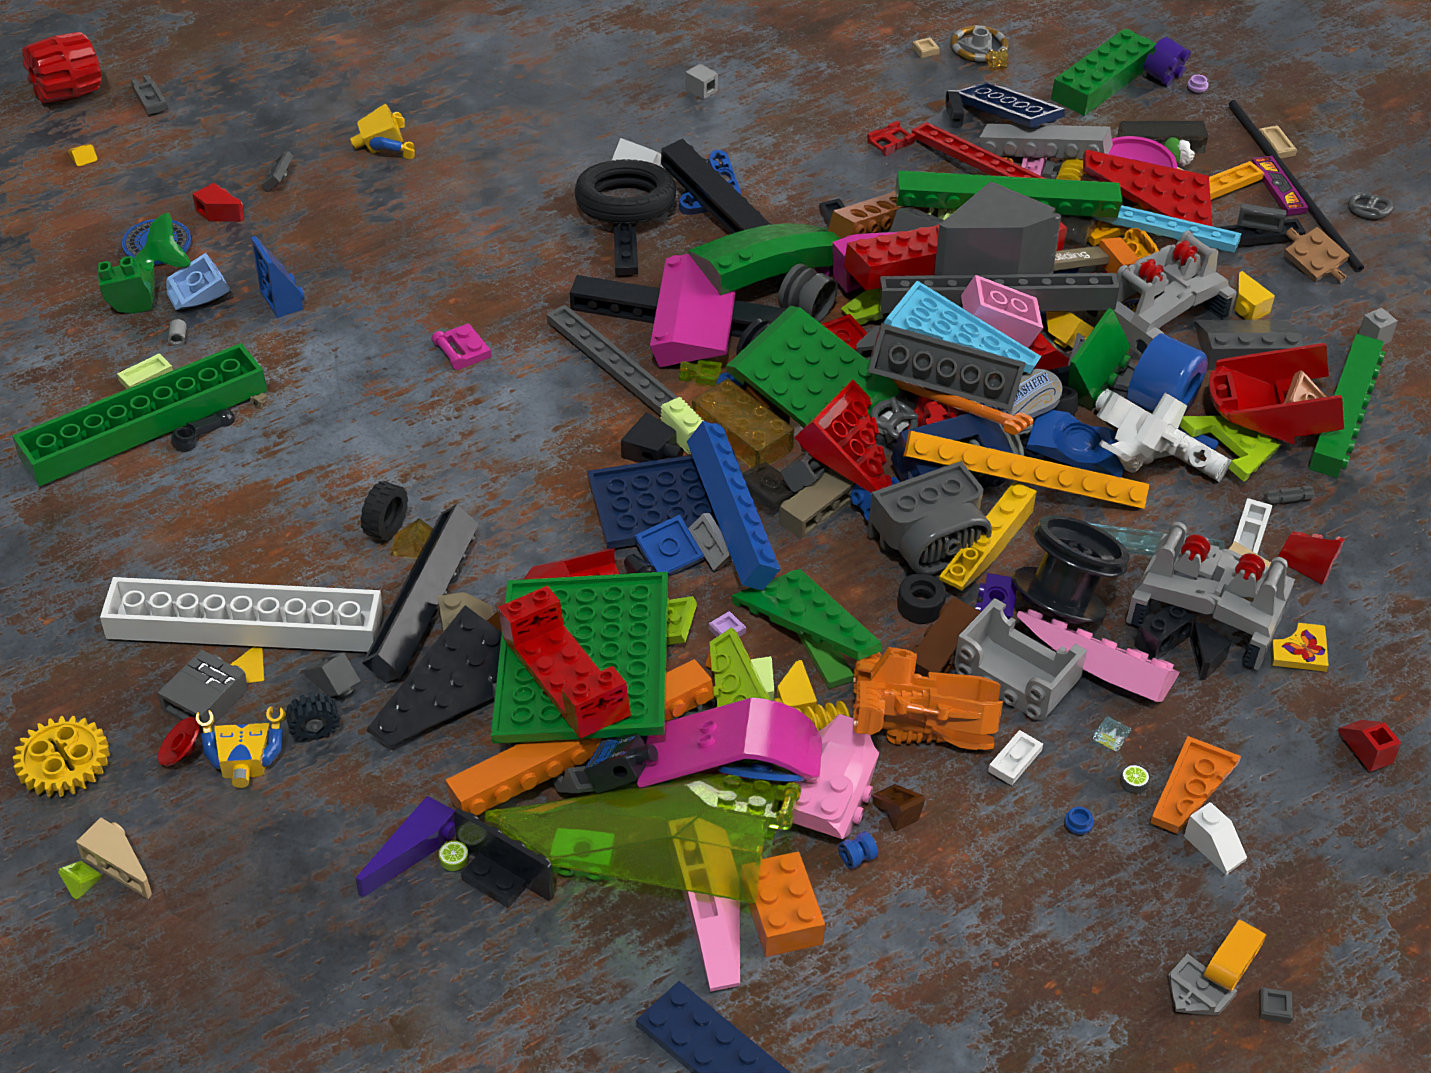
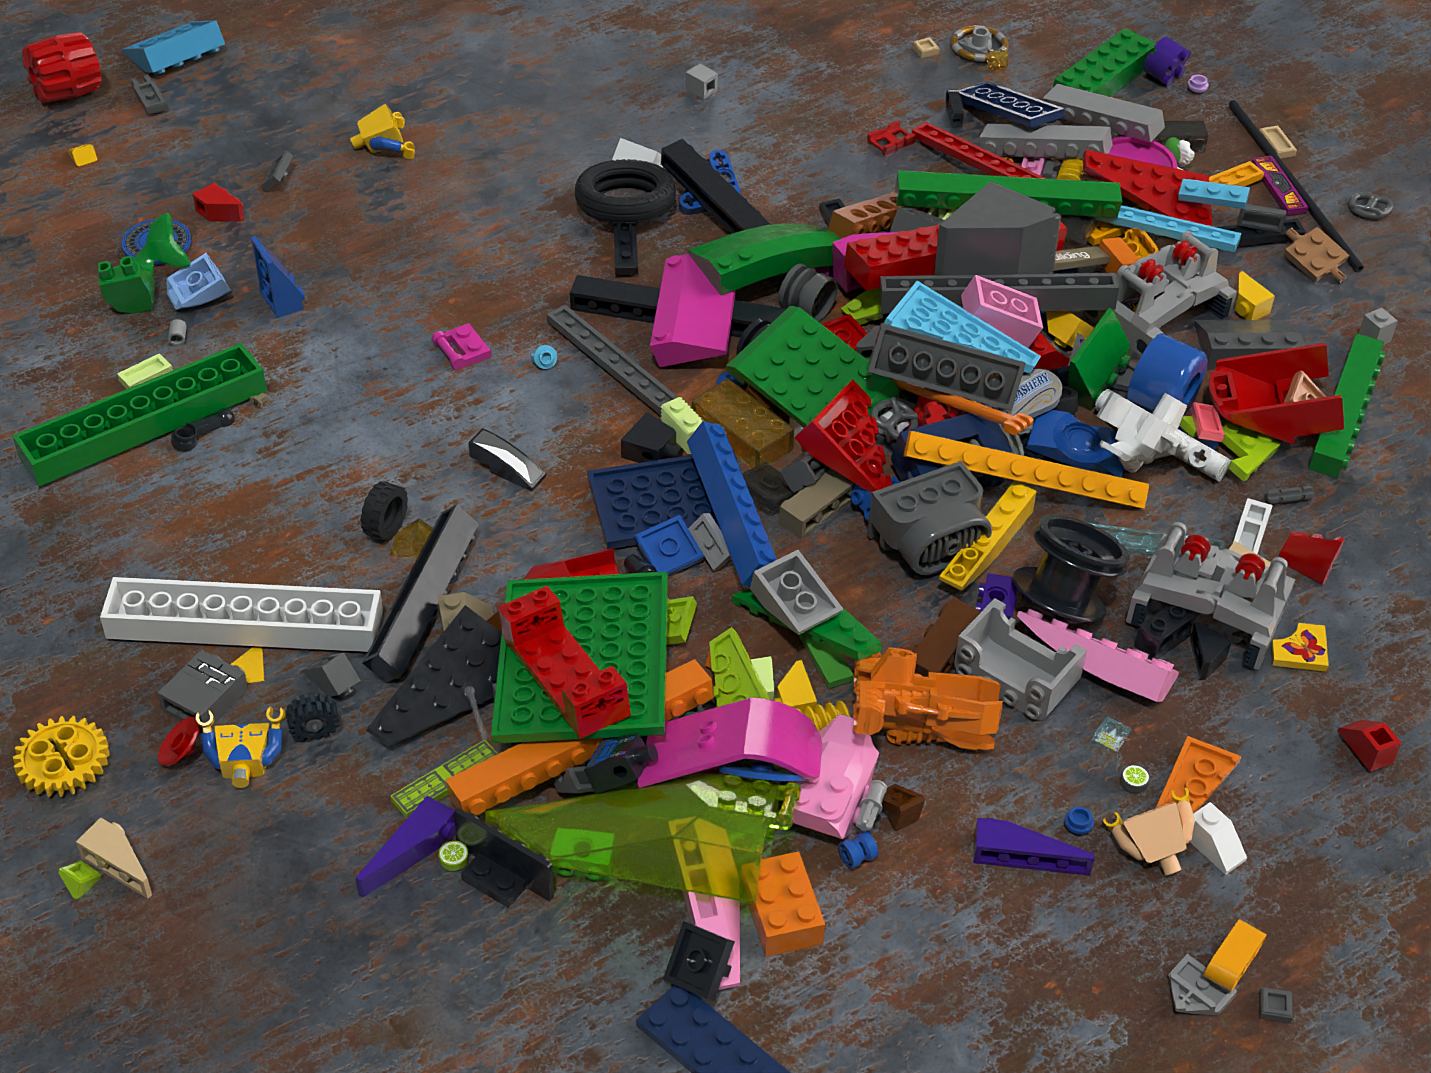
(175, 46): none -> dark azure slope
(434, 782): none -> lime tile
(470, 691): none -> clear hinge
(505, 460): none -> slope
(544, 357): none -> medium azure plate
(699, 961): none -> black hinge
(704, 372): clear neon green plate -> none
(724, 623): lavender tile -> none
(794, 593): none -> light grey slope
(871, 805): none -> light grey axle
(917, 587): black tyre -> none
(1015, 757): white plate -> none
(1018, 847): none -> dark purple slope
(1100, 110): none -> light grey brick
(1157, 832): none -> light nougat torso
(1207, 422): none -> coral tile
(1214, 193): none -> medium azure plate

